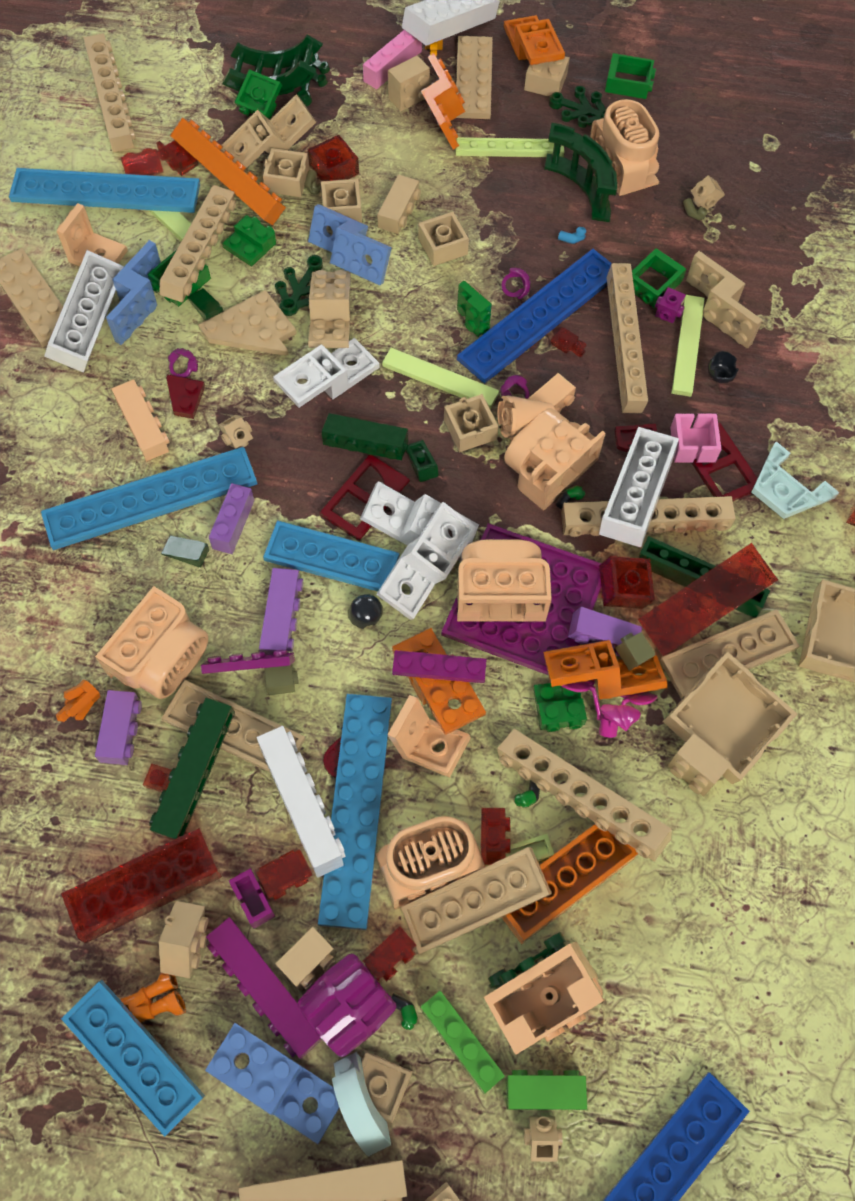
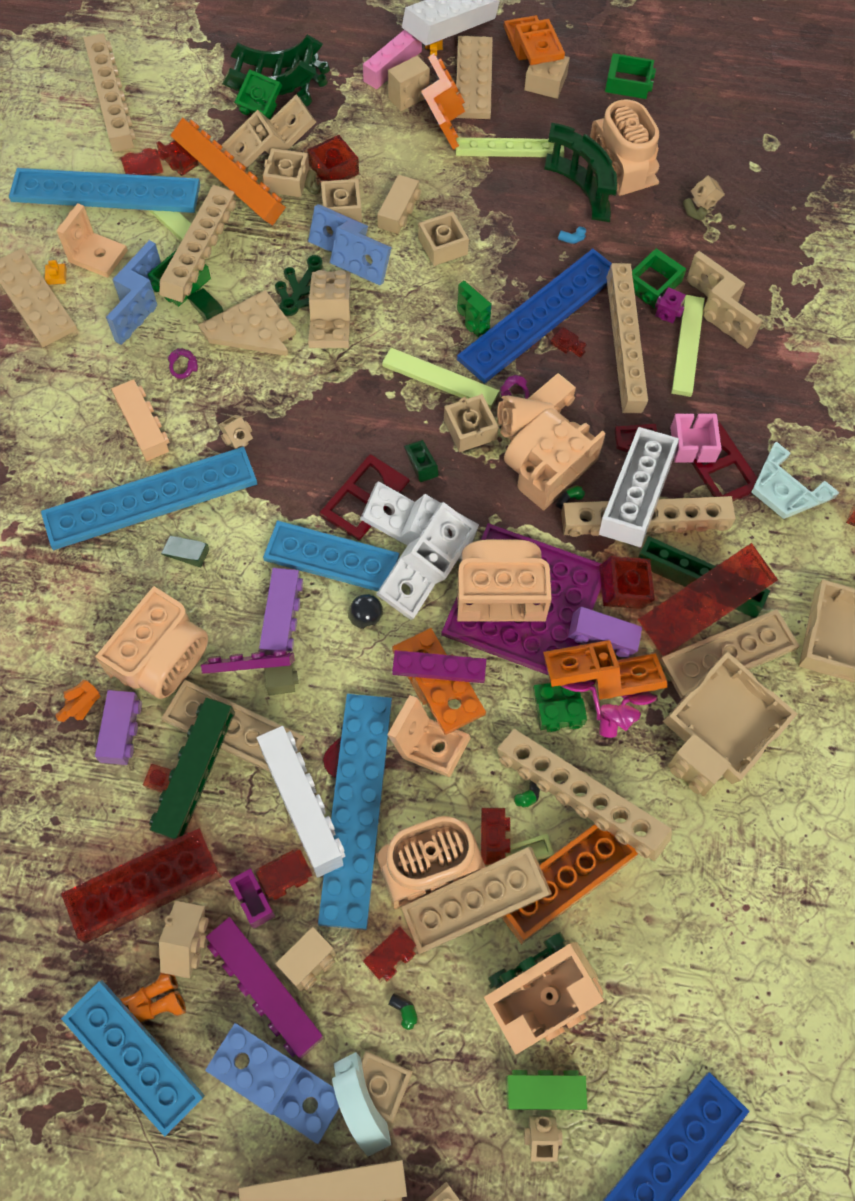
(55, 273): none -> light orange tile
(83, 312): white brick -> none
(185, 395): dark red wing -> none
(231, 518): medium lavender brick -> none
(250, 240): green plate -> none
(326, 372): white bracket -> none
(346, 1005): magenta wheel -> none
(365, 436): dark green brick -> none
(462, 1042): bright green brick -> none
(517, 272): magenta piece -> none
(557, 101): dark green plant -> none
(634, 650): olive brick -> none
(723, 367): black hair -> none

